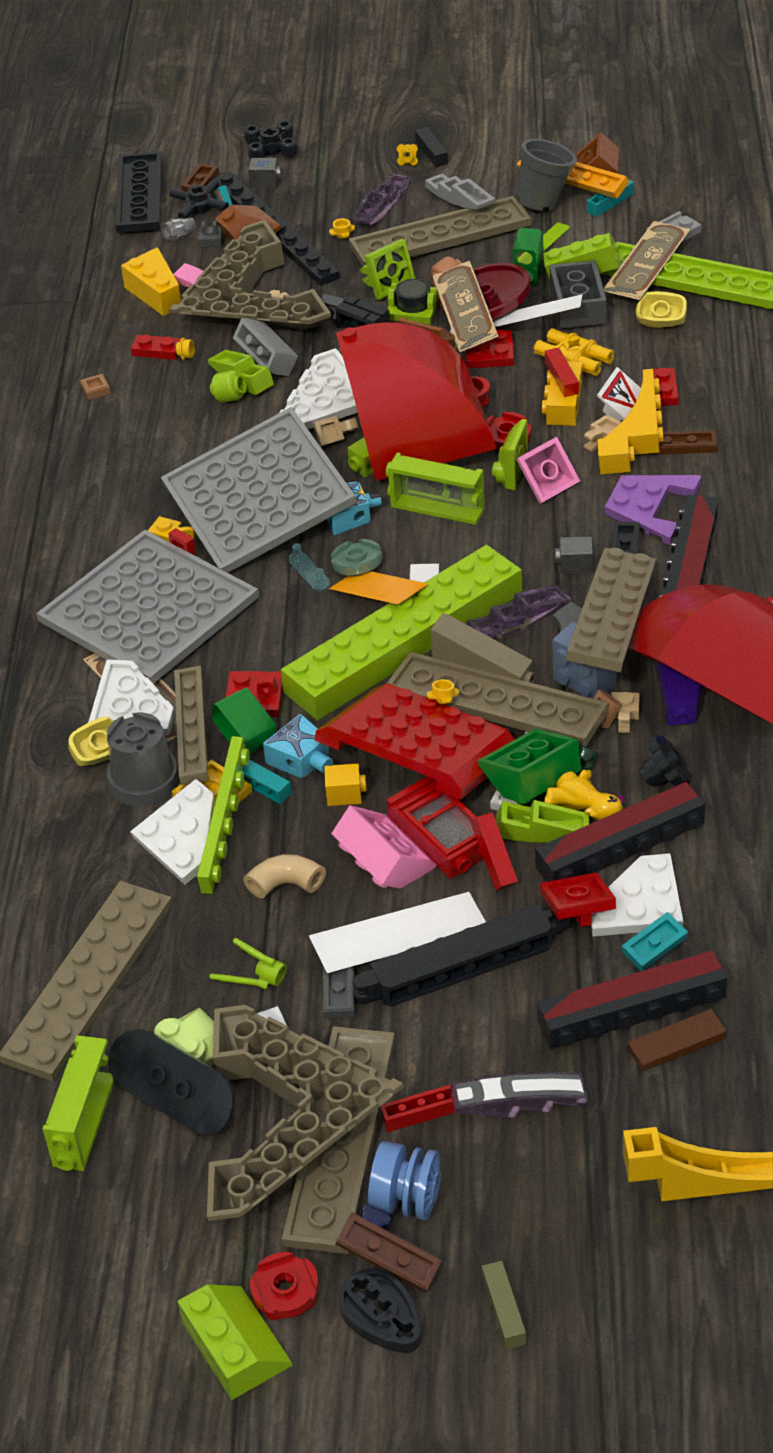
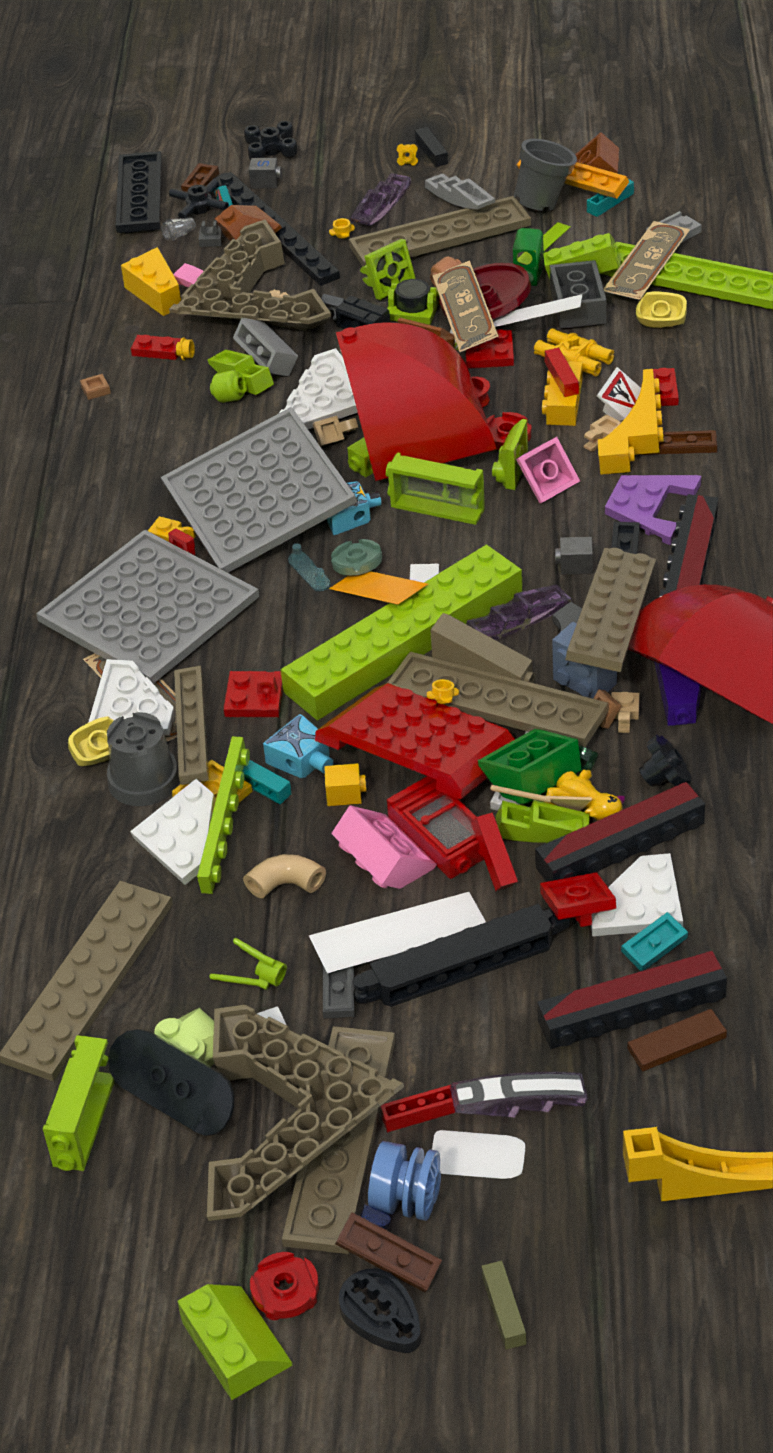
(243, 717): green piece -> none
(479, 1154): none -> white sticker
(574, 803): none -> tan piece

